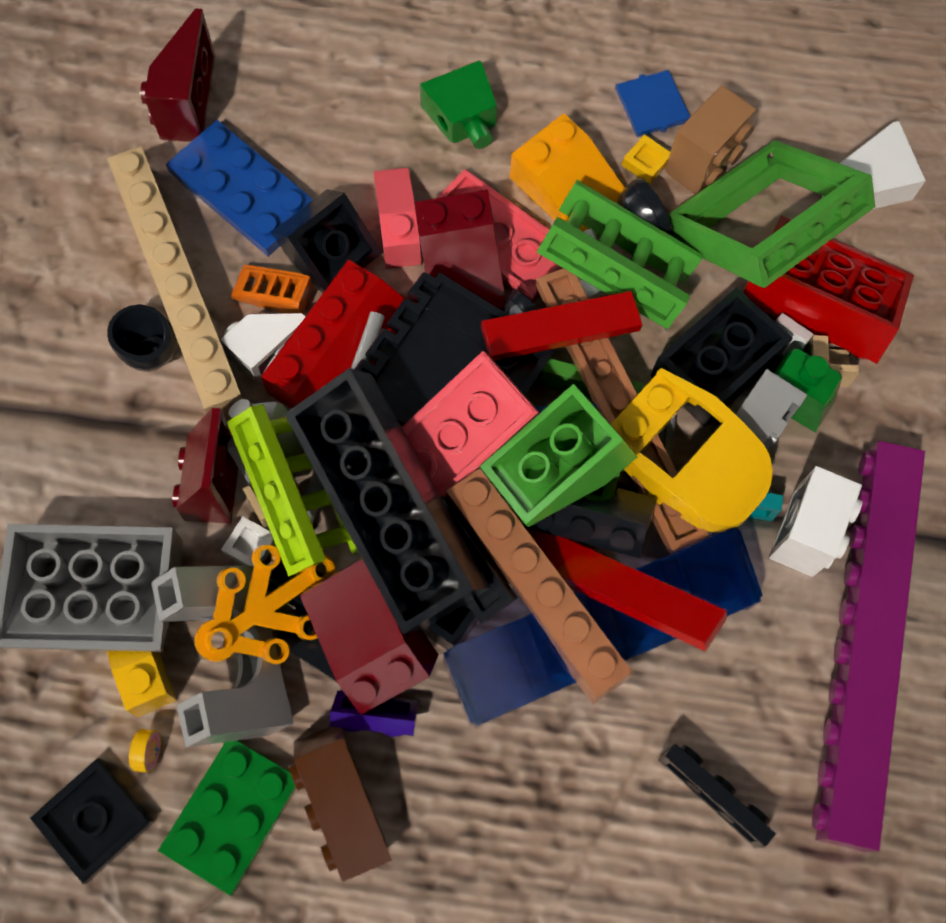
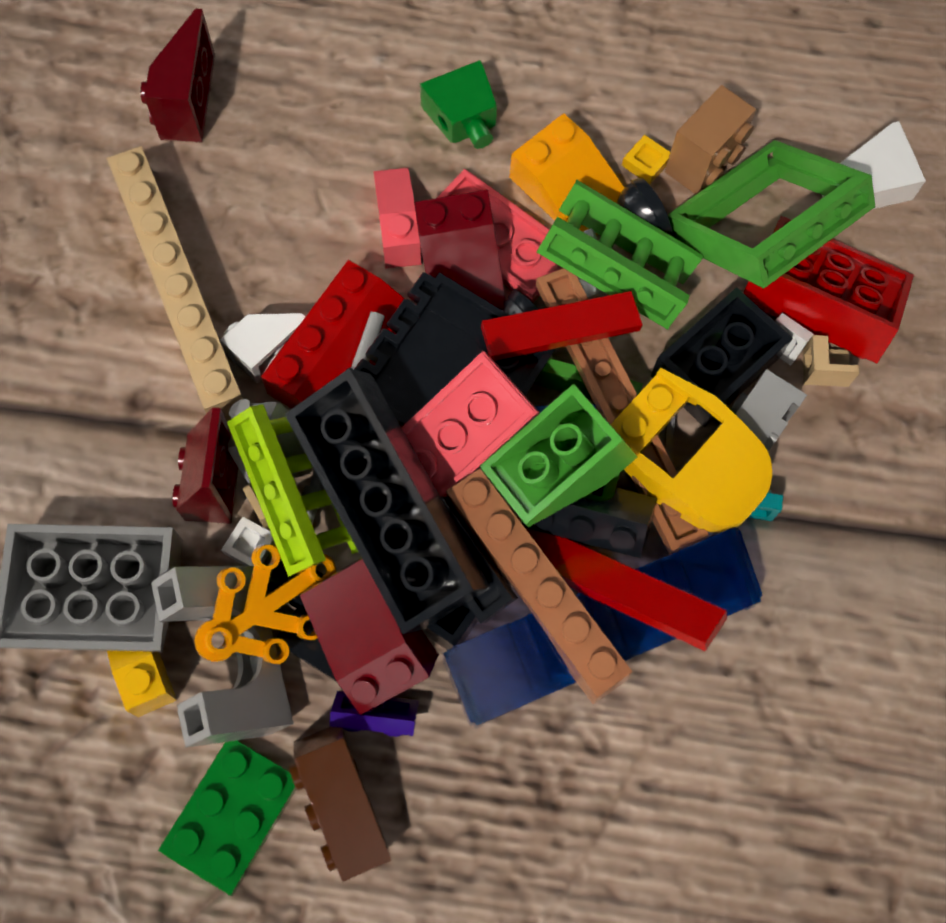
(92, 820): black tile -> none
(141, 337): black hat -> none
(145, 750): yellow tile -> none
(238, 184): blue plate -> none
(299, 282): orange slope -> none
(325, 237): black slope -> none
(652, 103): blue piece -> none
(718, 795): black plate -> none
(815, 379): green torso -> none
(817, 522): white brick -> none
(870, 650): magenta brick -> none

